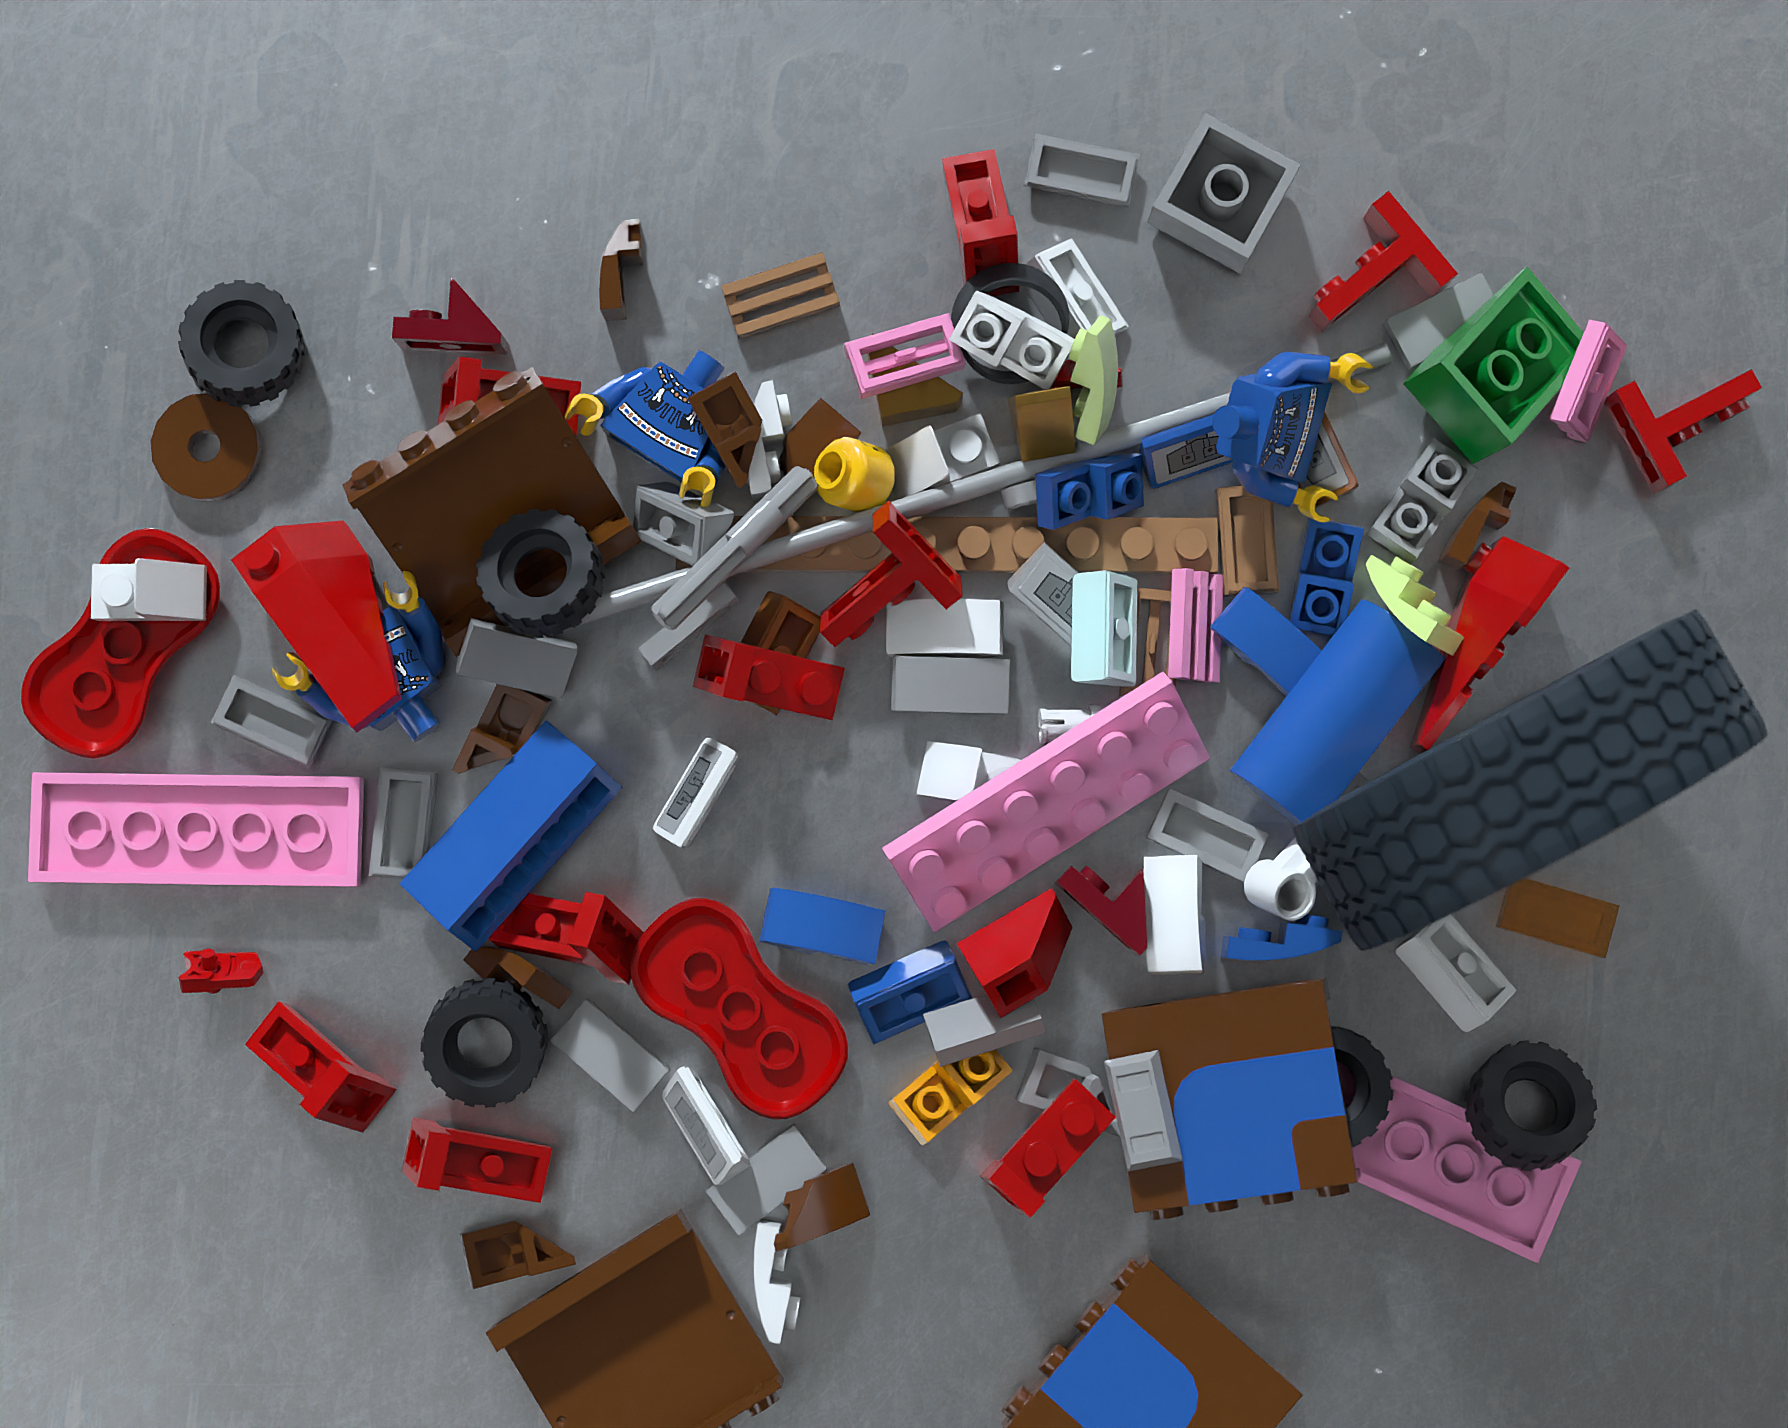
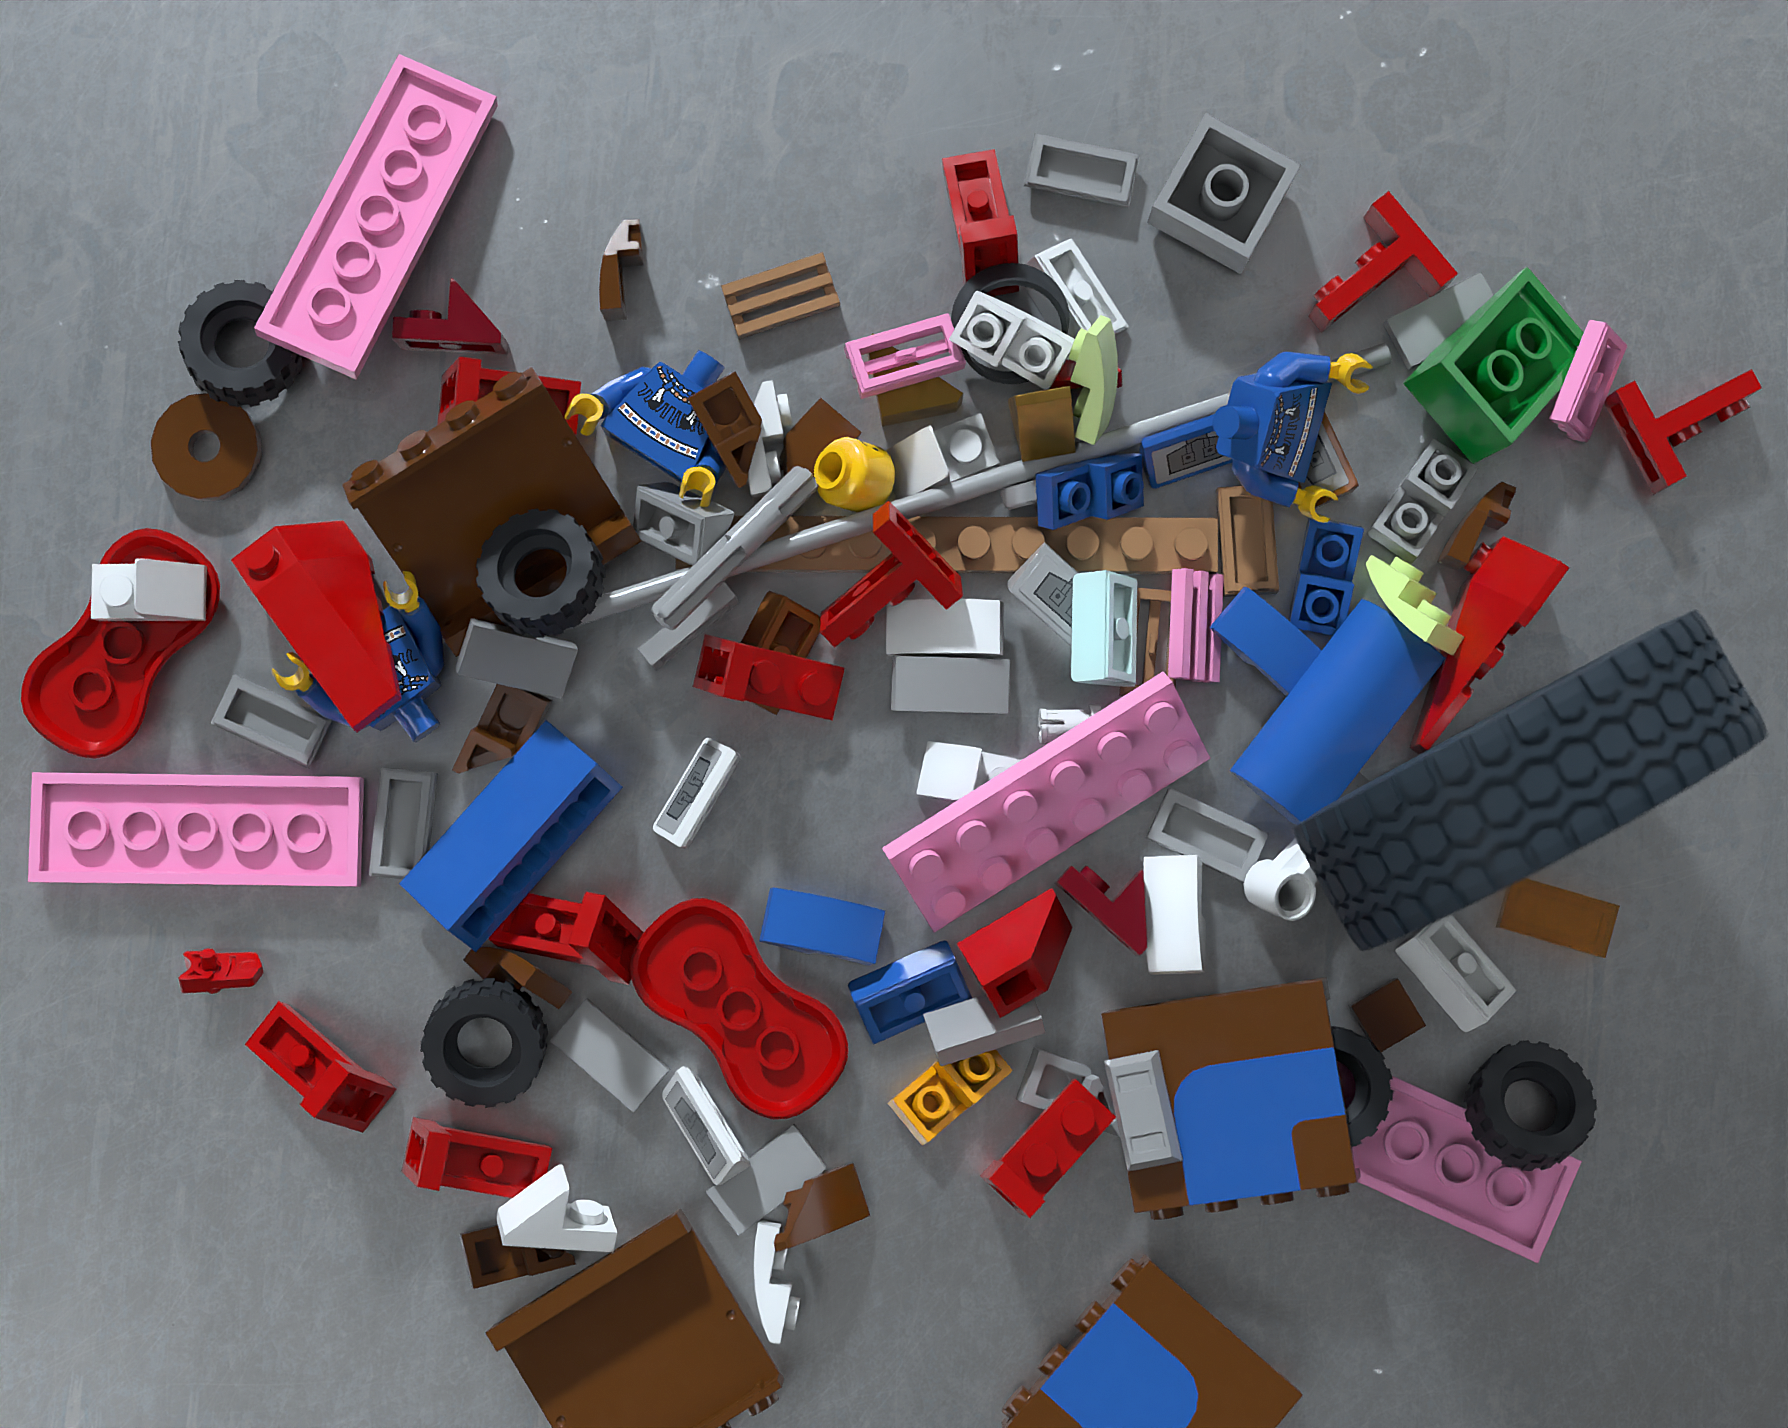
(376, 217): none -> bright pink plate
(545, 1220): none -> white slope
(1294, 940): blue slope -> none
(1387, 1015): none -> reddish brown tile

